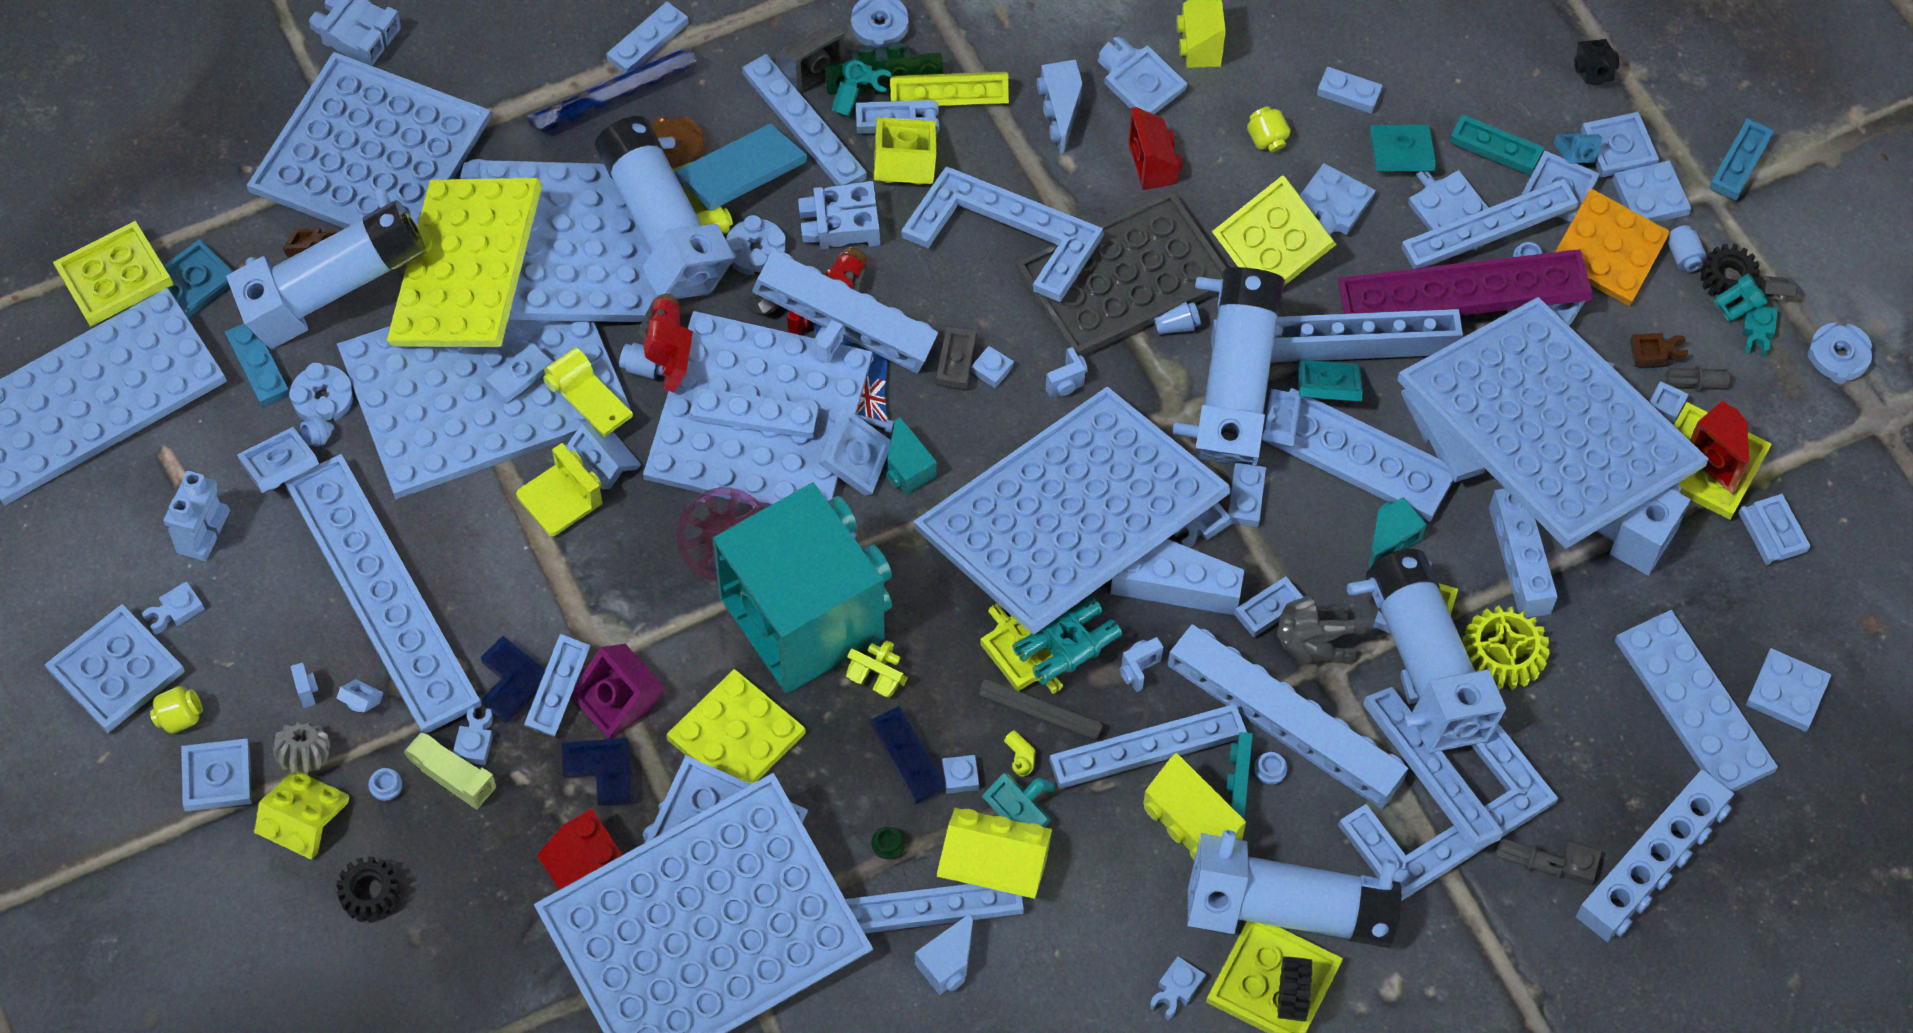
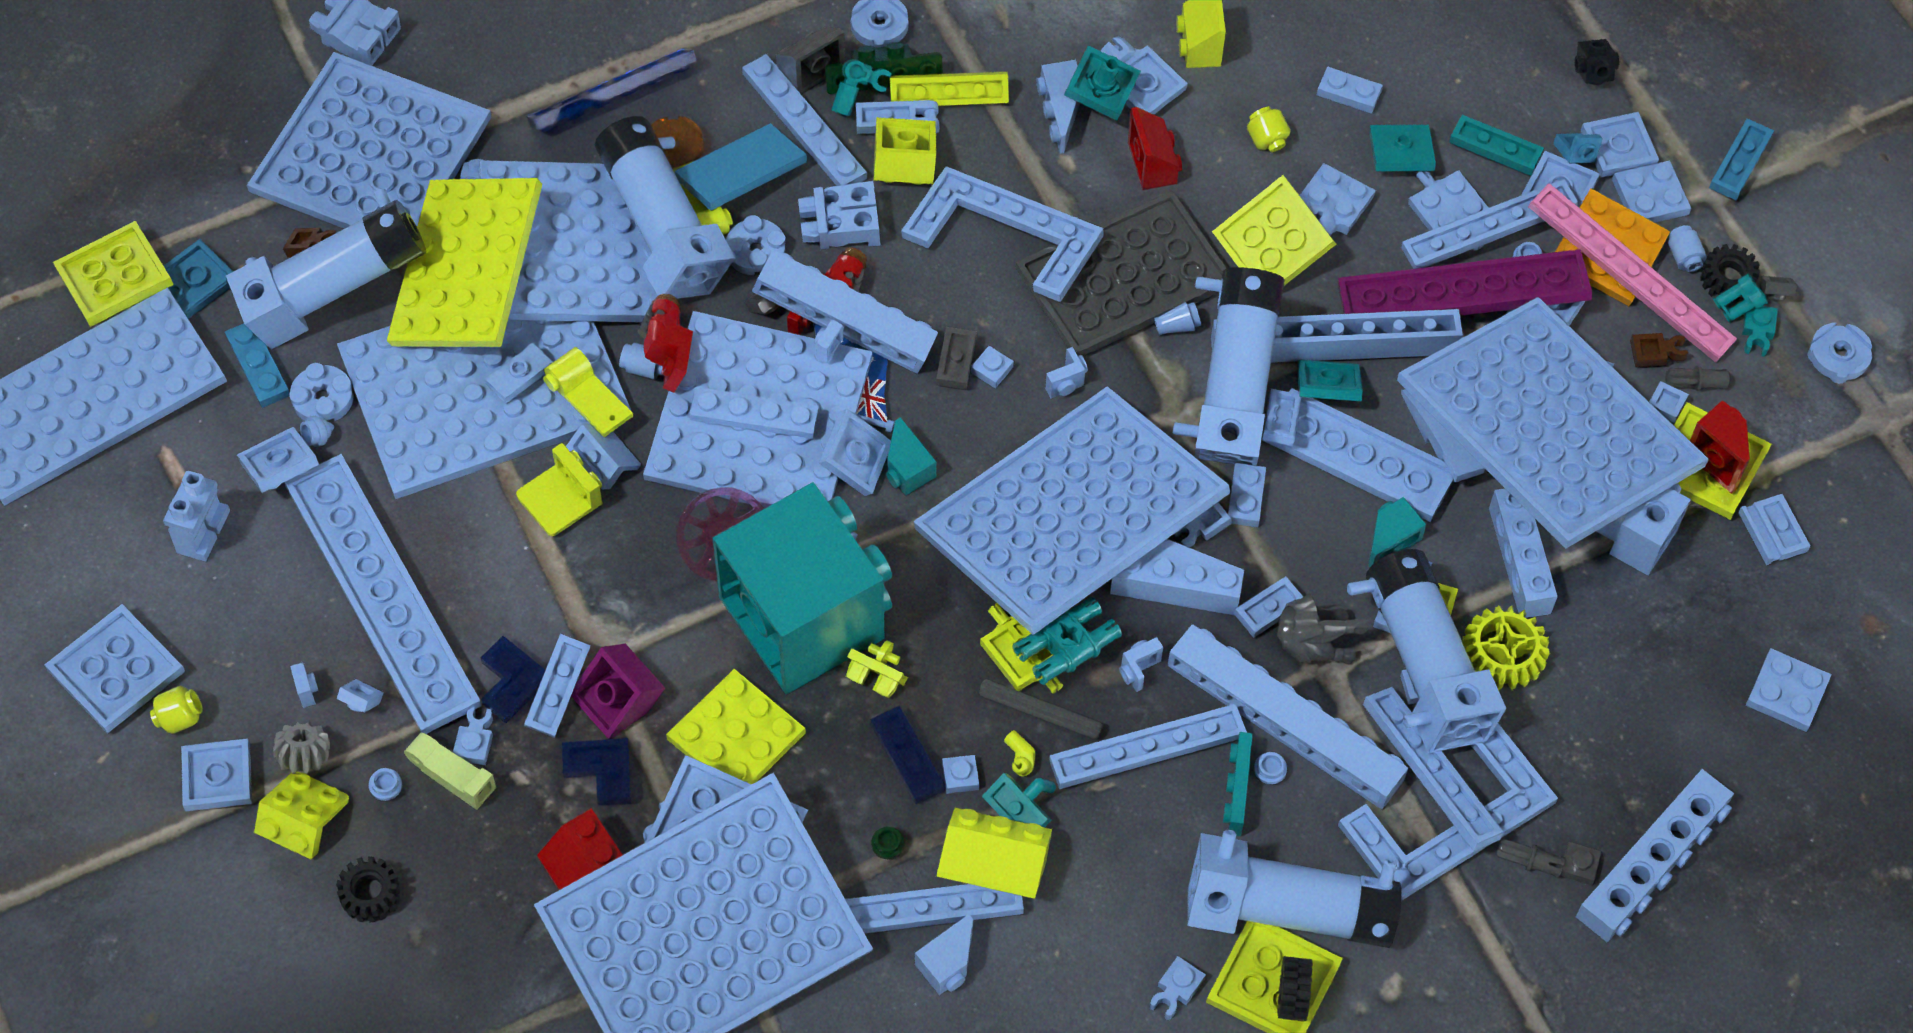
(177, 605): light blue plate -> none
(647, 38): light blue plate -> none
(1107, 77): none -> teal plate
(1189, 805): neon yellow slope -> none
(1632, 272): none -> bright pink tile
(1695, 702): light blue plate -> none

